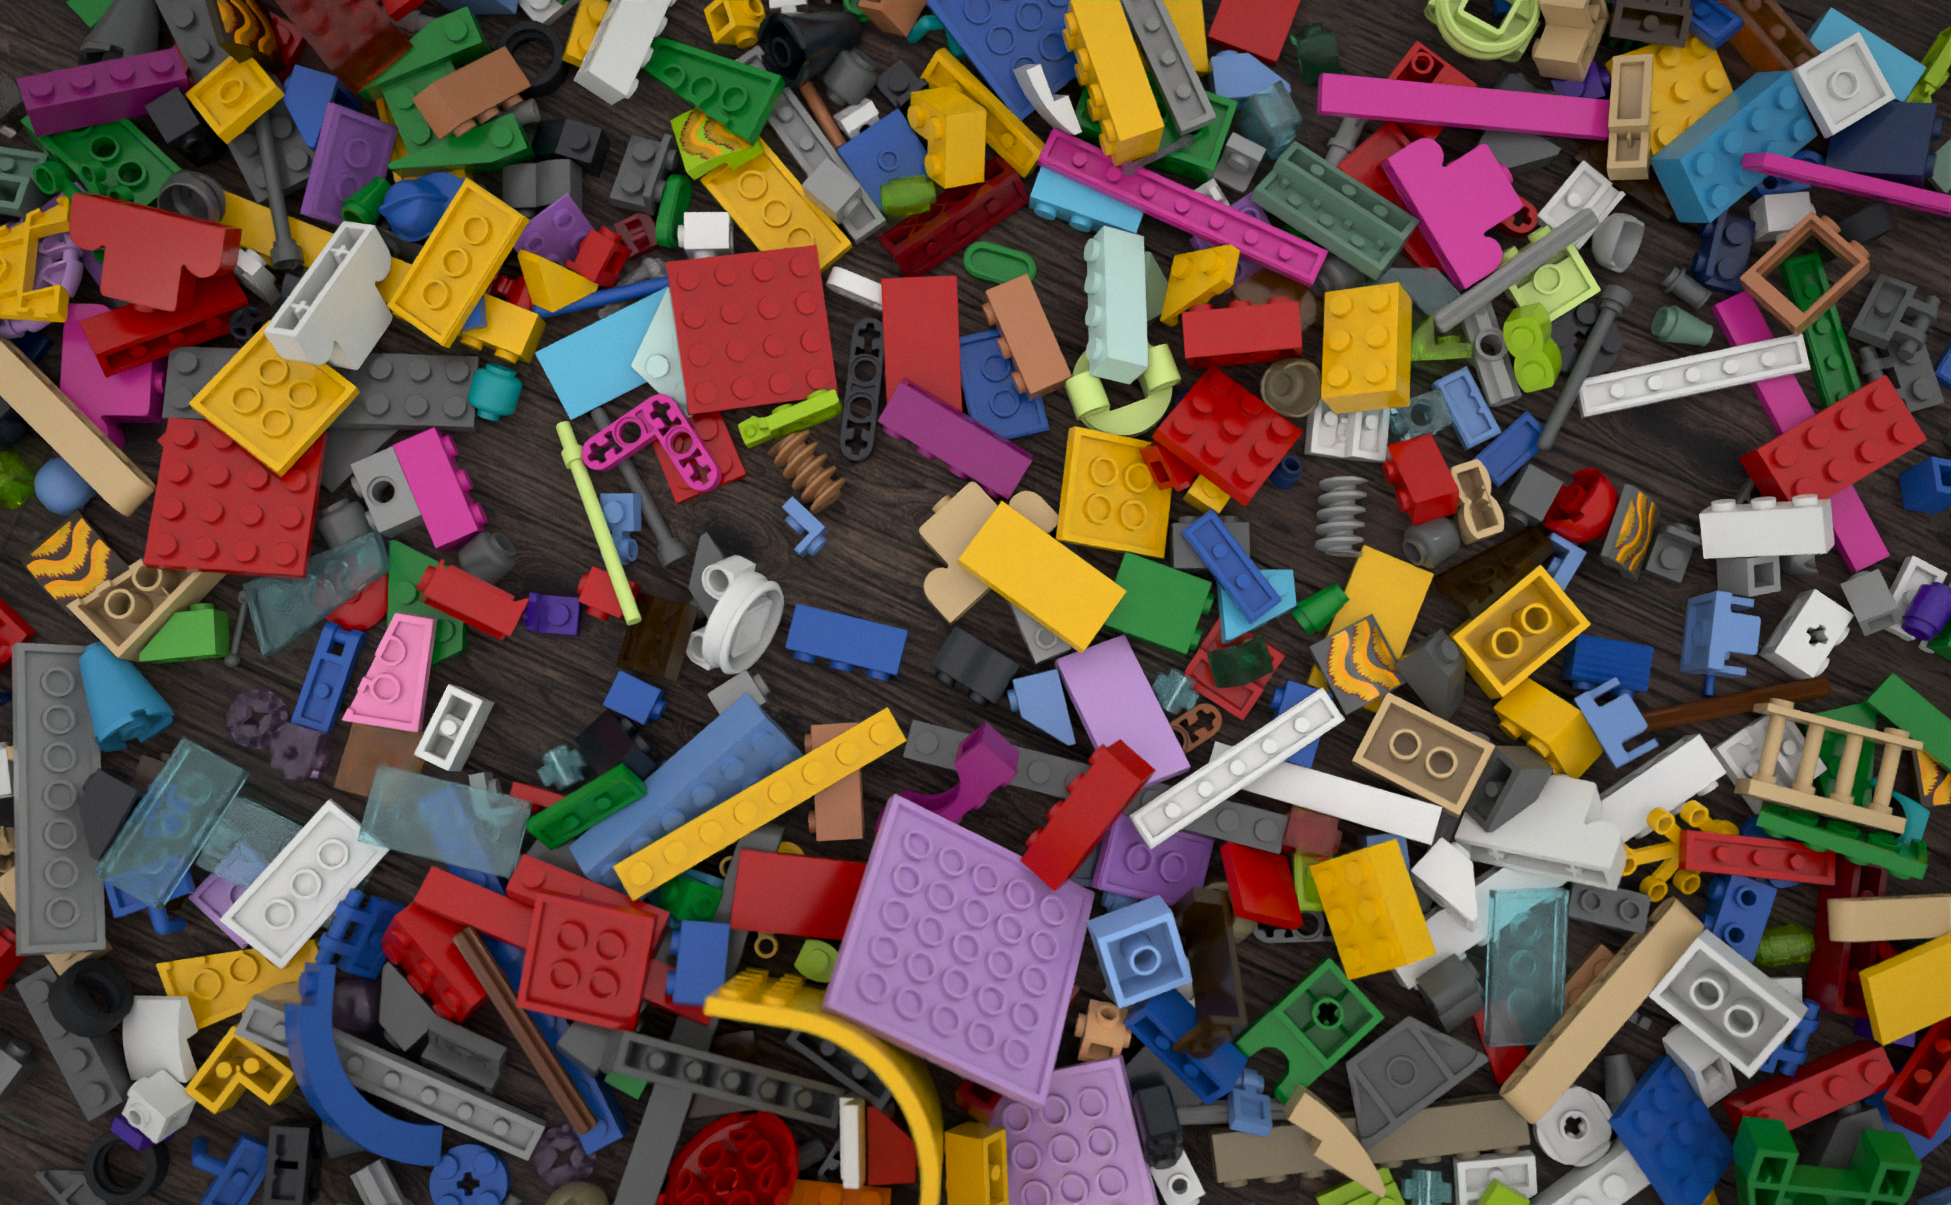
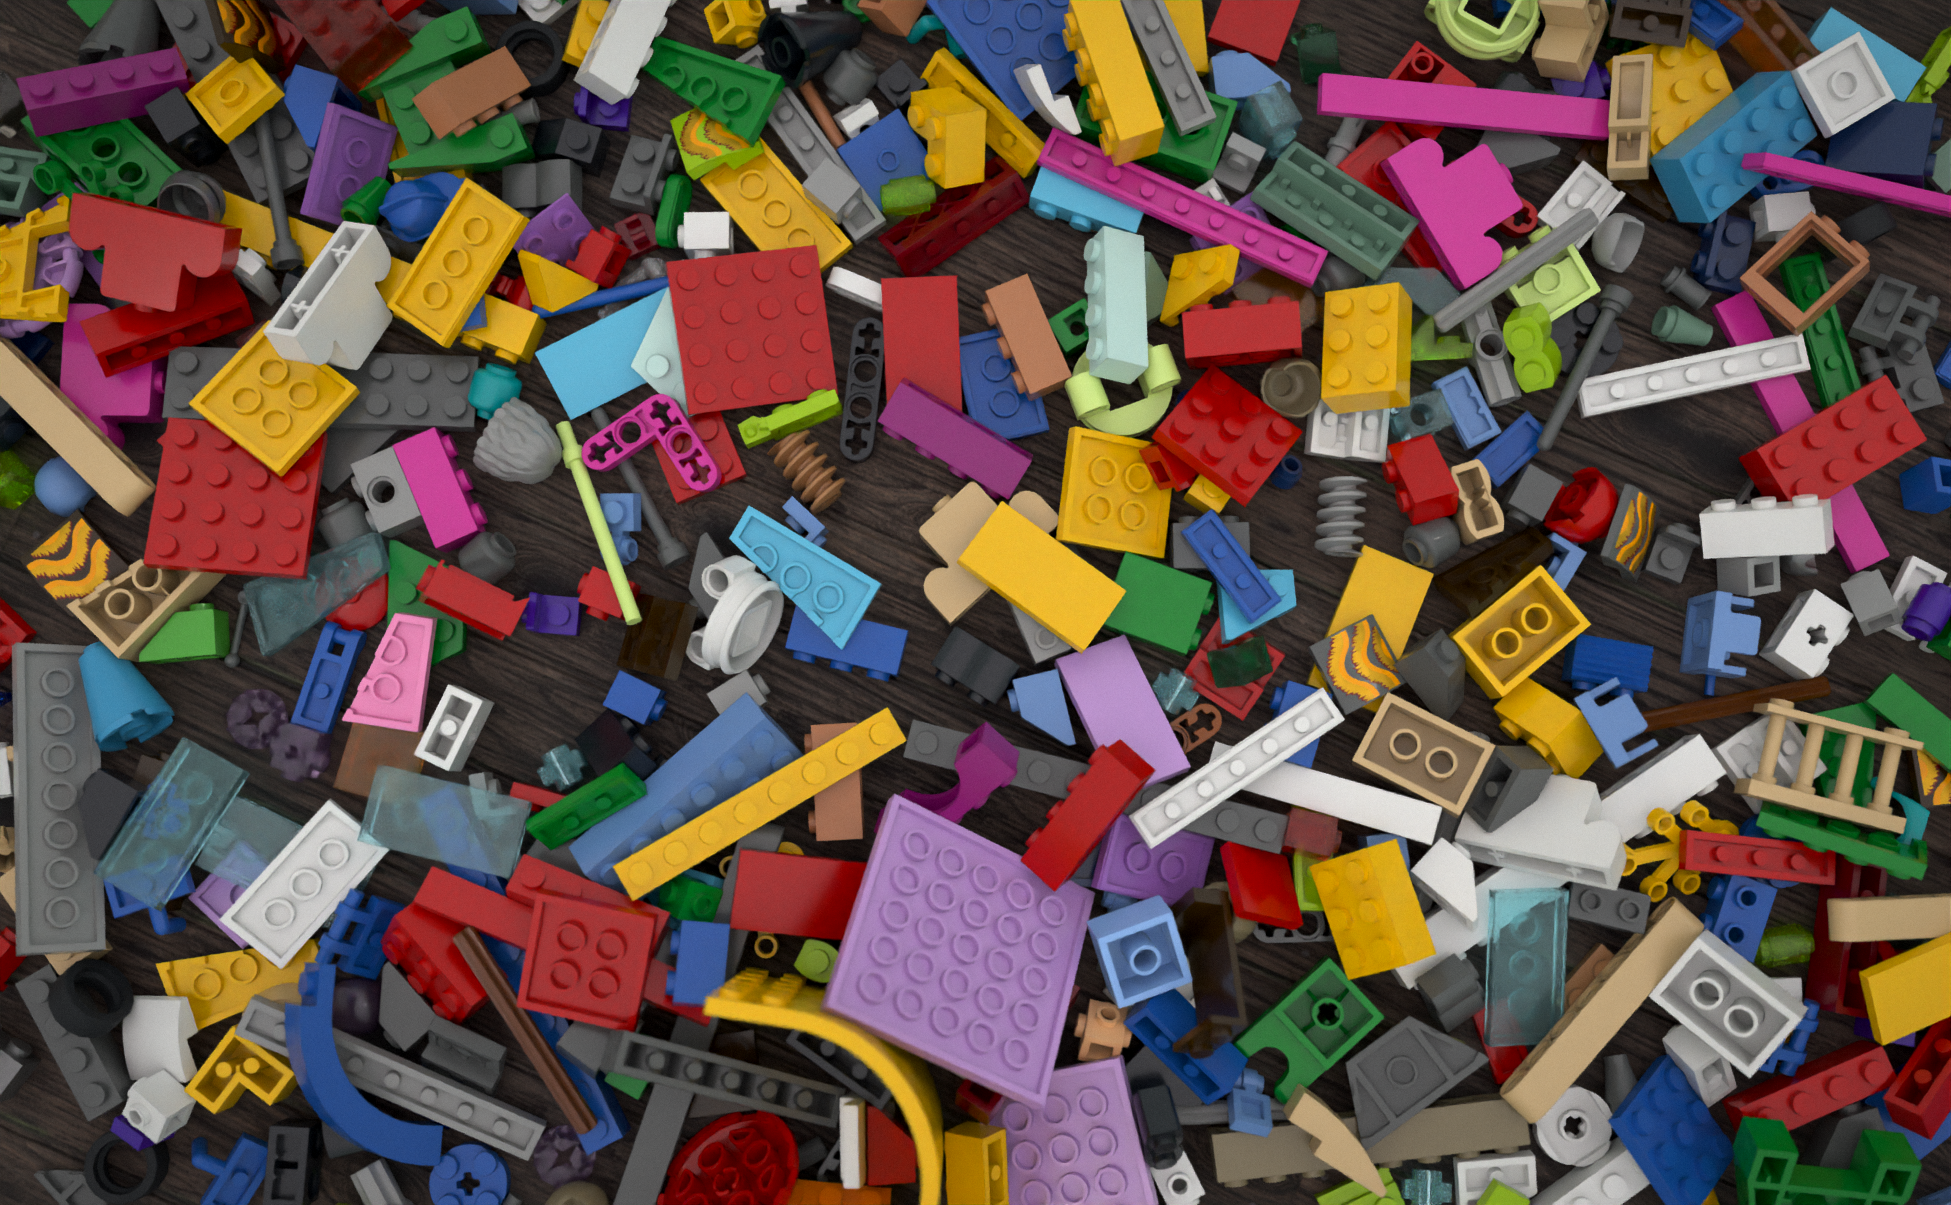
(244, 321): black wheel -> none
(518, 445): none -> light grey hair
(599, 113): none -> dark purple bracket
(814, 579): none -> medium azure wing
(997, 263): green tile -> none
(1061, 327): none -> green brick
(1129, 168): clear purple hinge -> none
(1320, 608): green cone -> none
(1640, 1020): dark grey piece -> none

